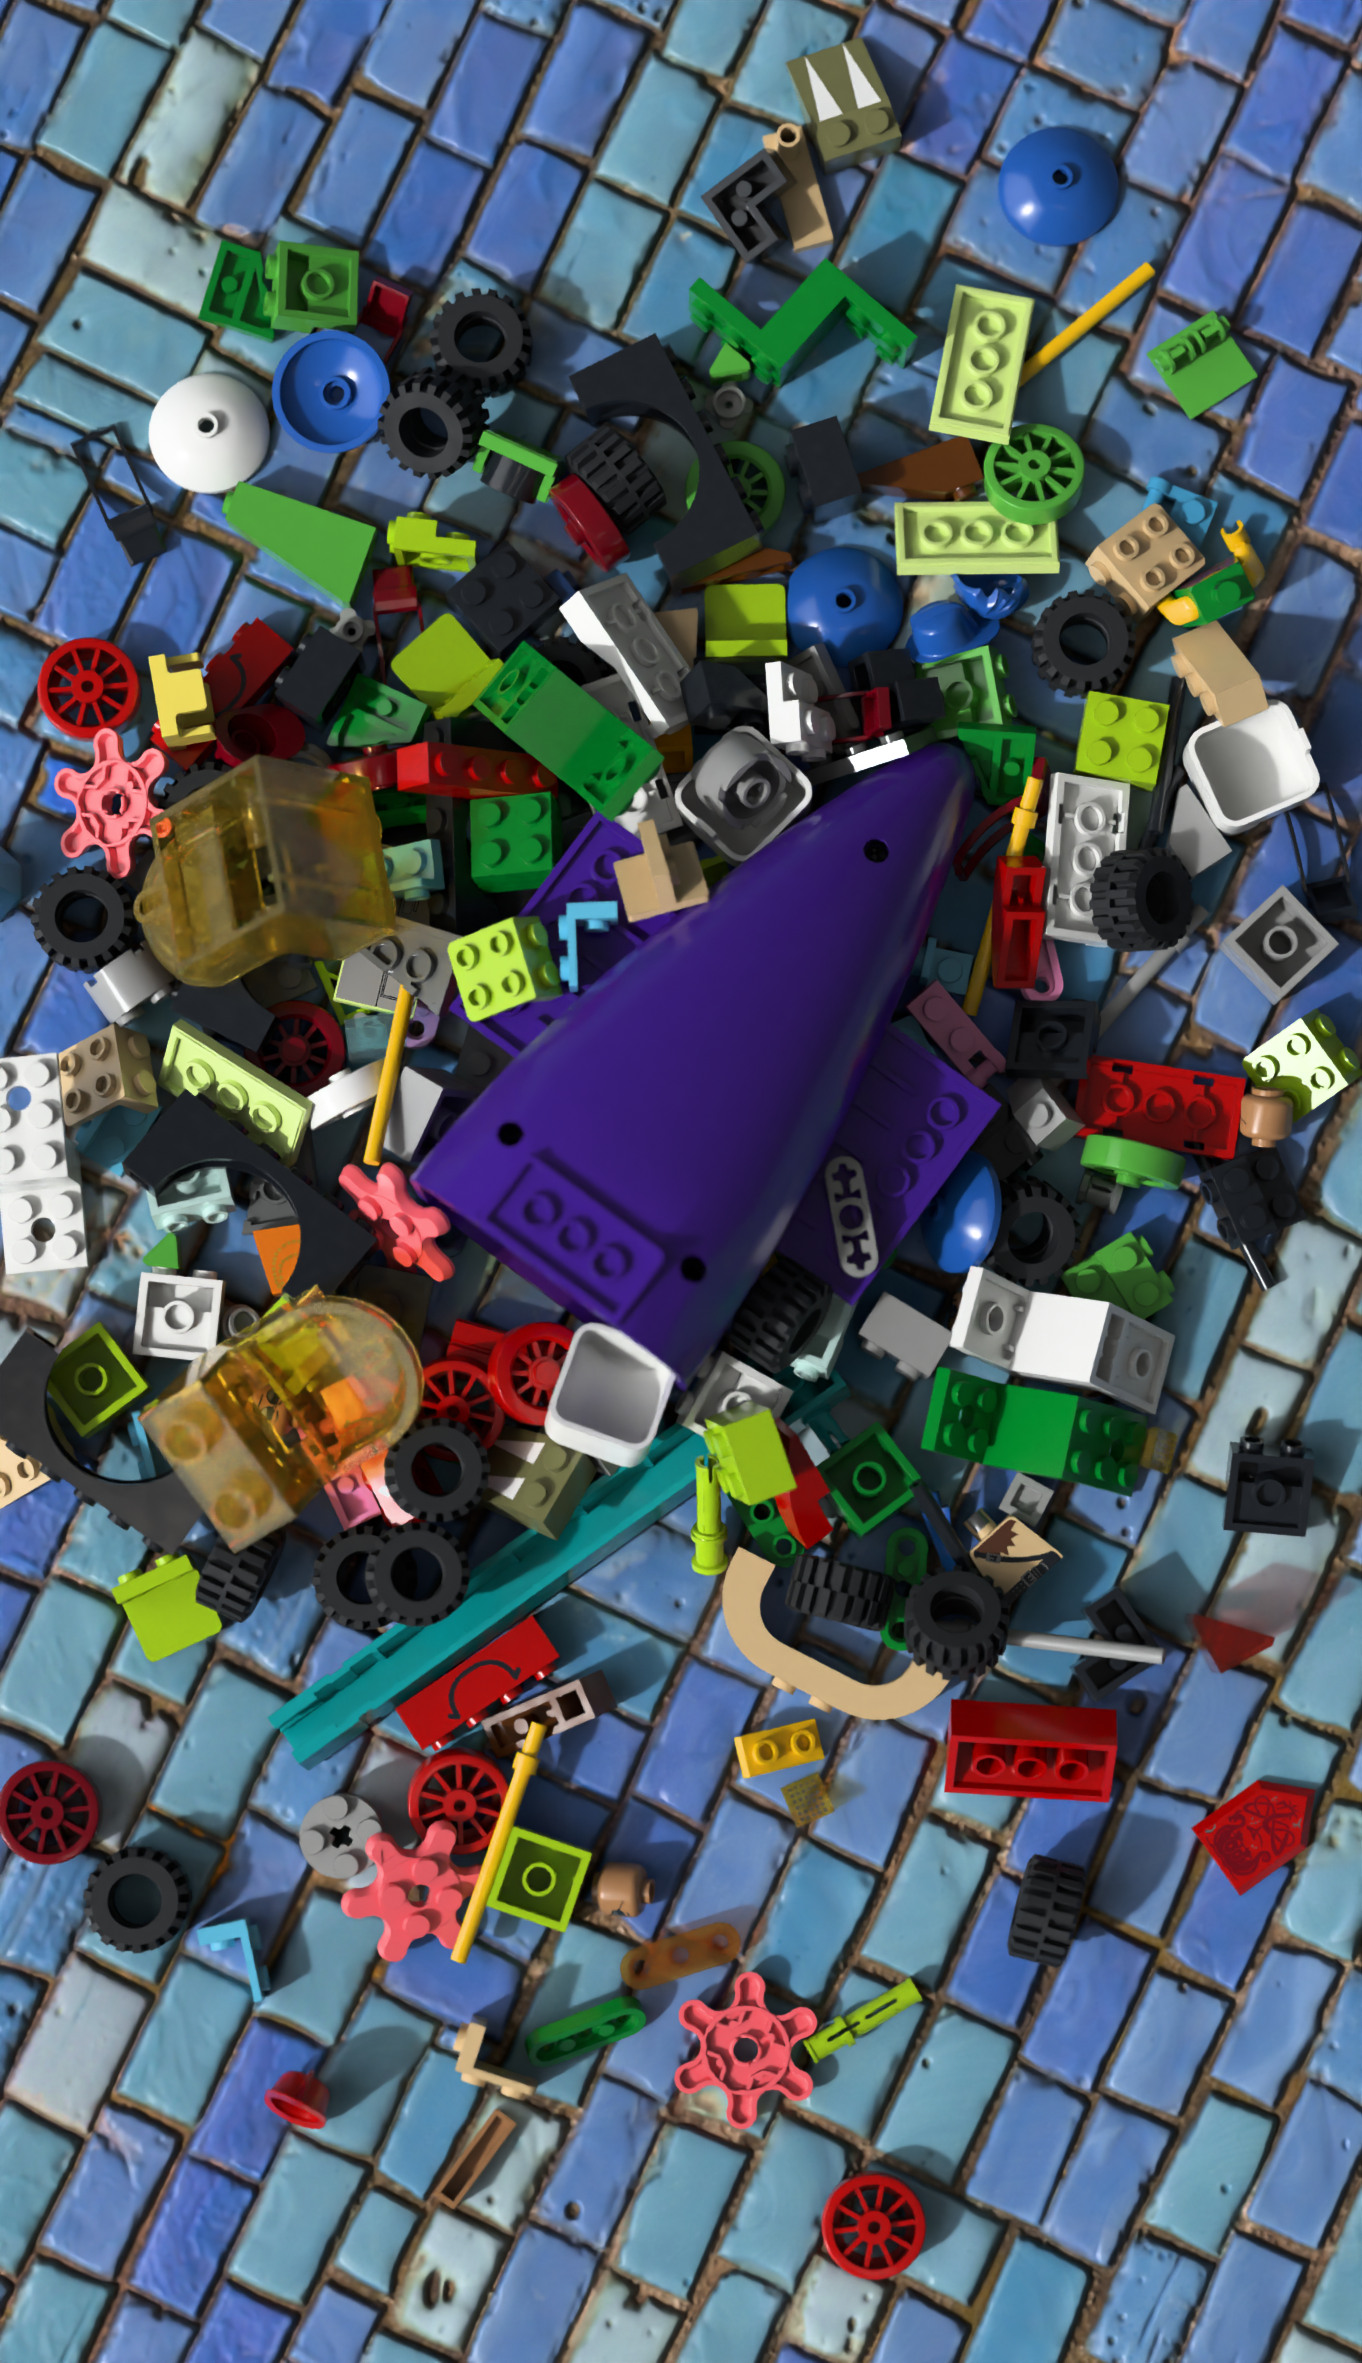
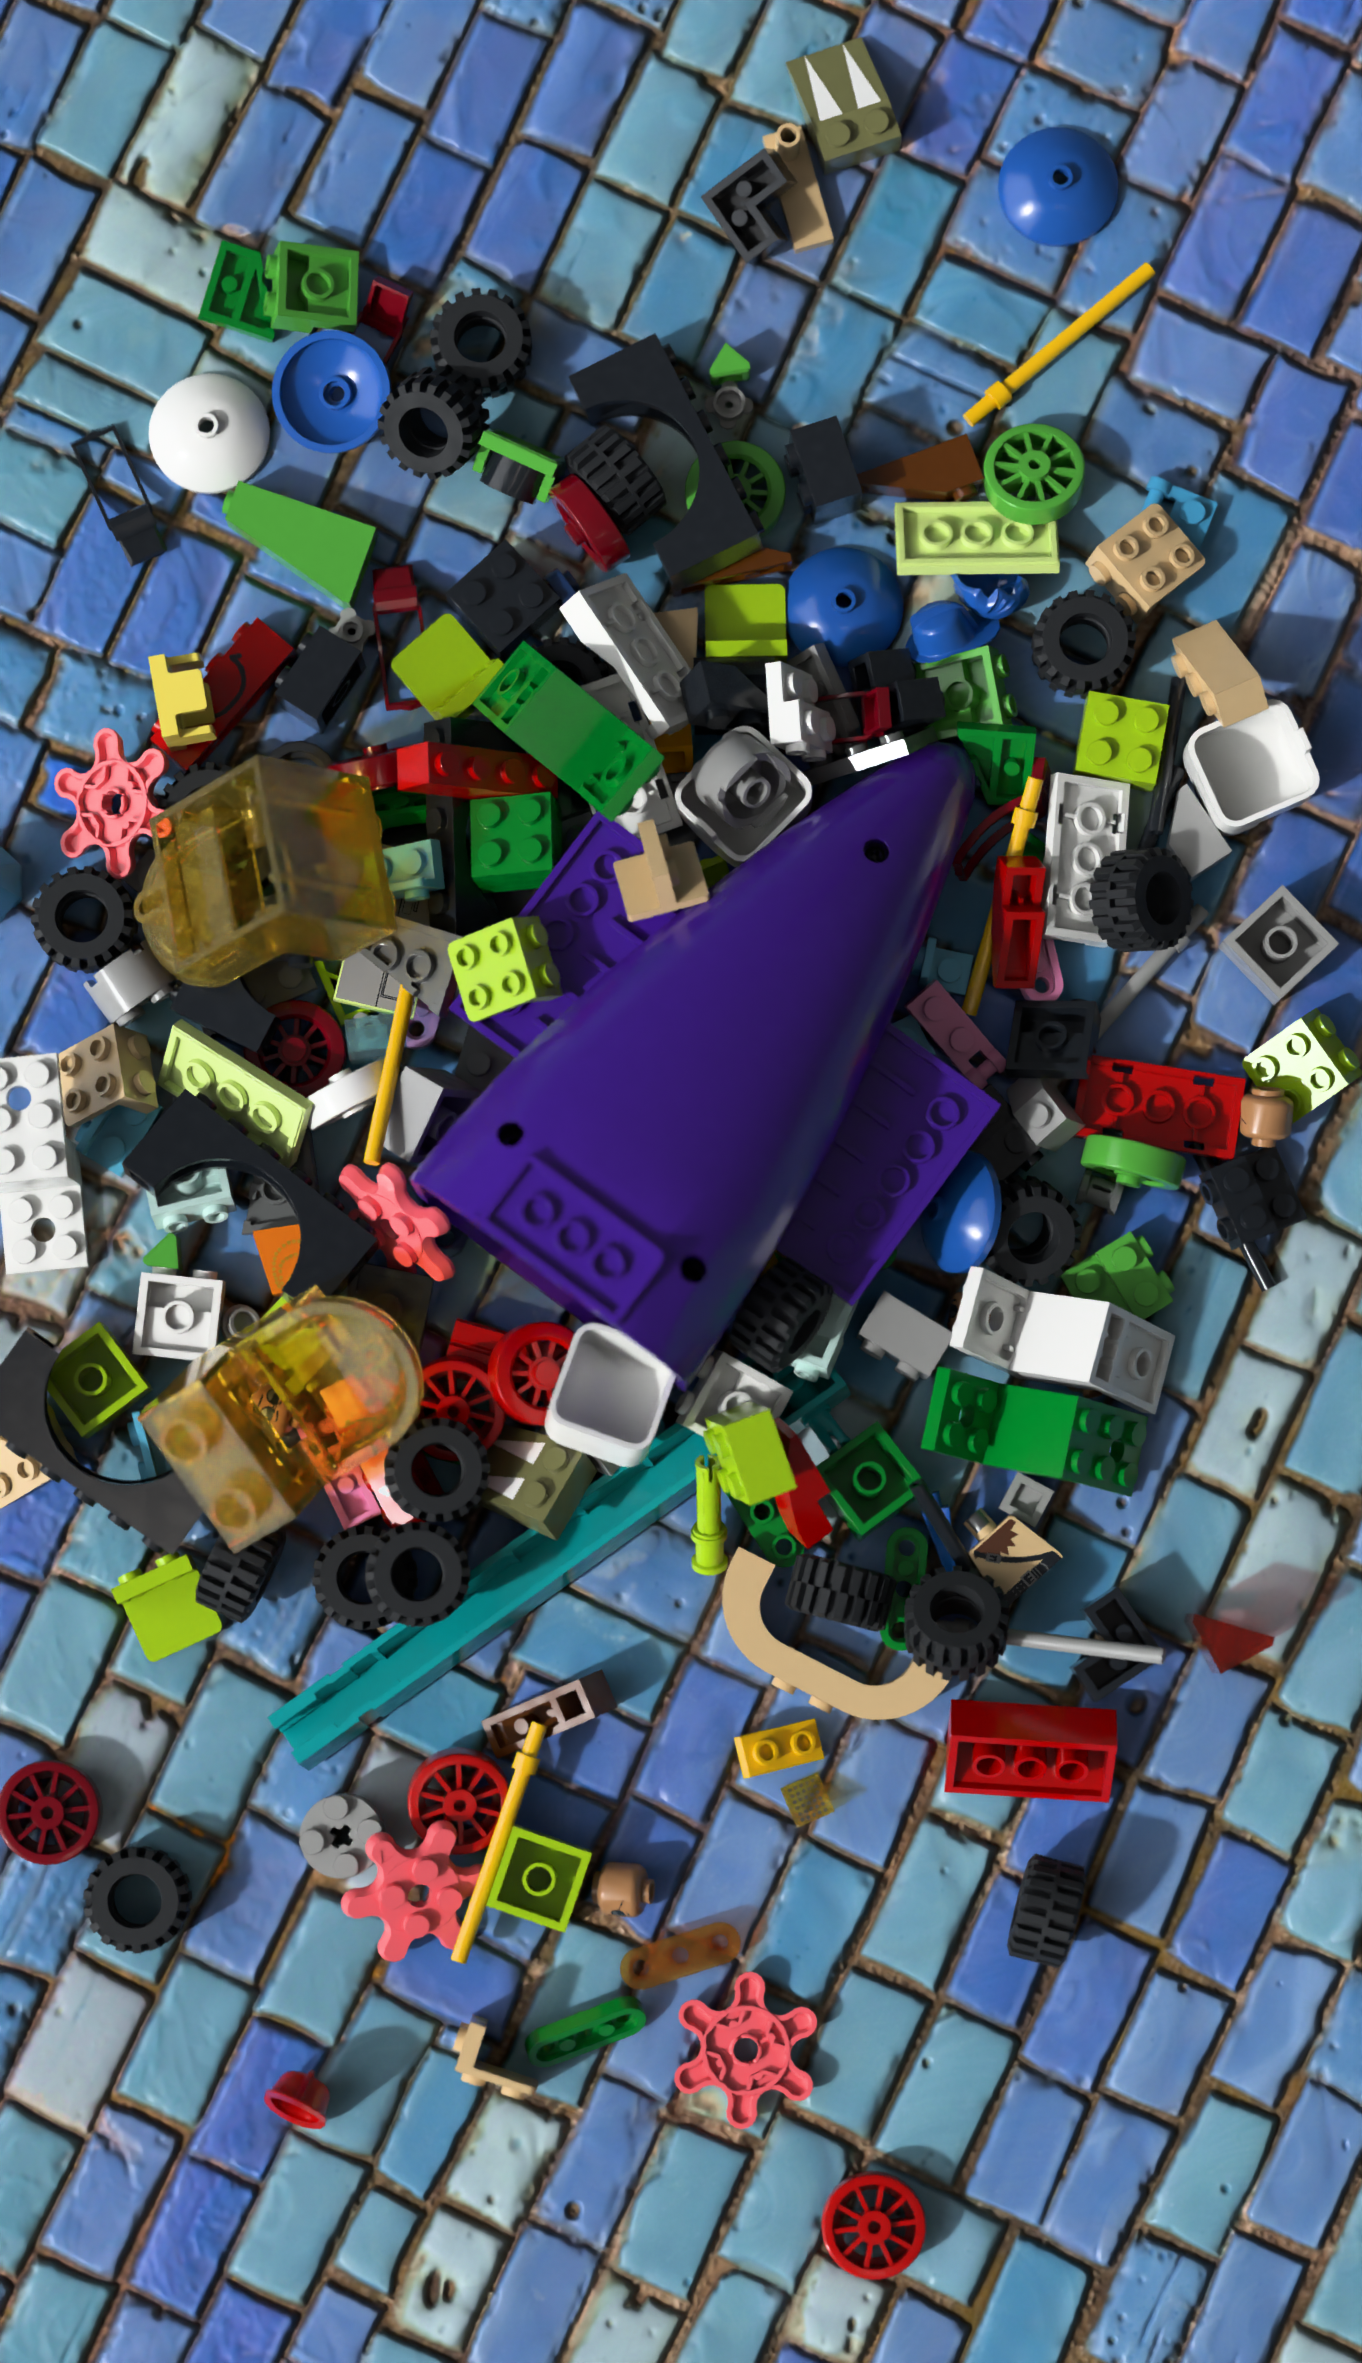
(88, 687): red wheel -> none
(223, 1936): medium azure bracket -> none
(258, 731): dark red piece -> none
(377, 716): green wing -> none
(419, 543): lime plate -> none
(474, 2159): medium nougat piece -> none
(477, 1683): red brick -> none
(594, 918): medium azure bracket -> none
(802, 324): green bracket -> none
(835, 1188): light grey beam -> none
(904, 1993): lime pin -> none
(982, 364): yellowish green tile -> none
(1158, 1450): clear yellow slope -> none
(1202, 364): bright green hinge -> none
(1218, 587): torso -> none
(1257, 1831): red tile -> none
(1268, 1487): black plate -> none
(1332, 897): black piece -> none

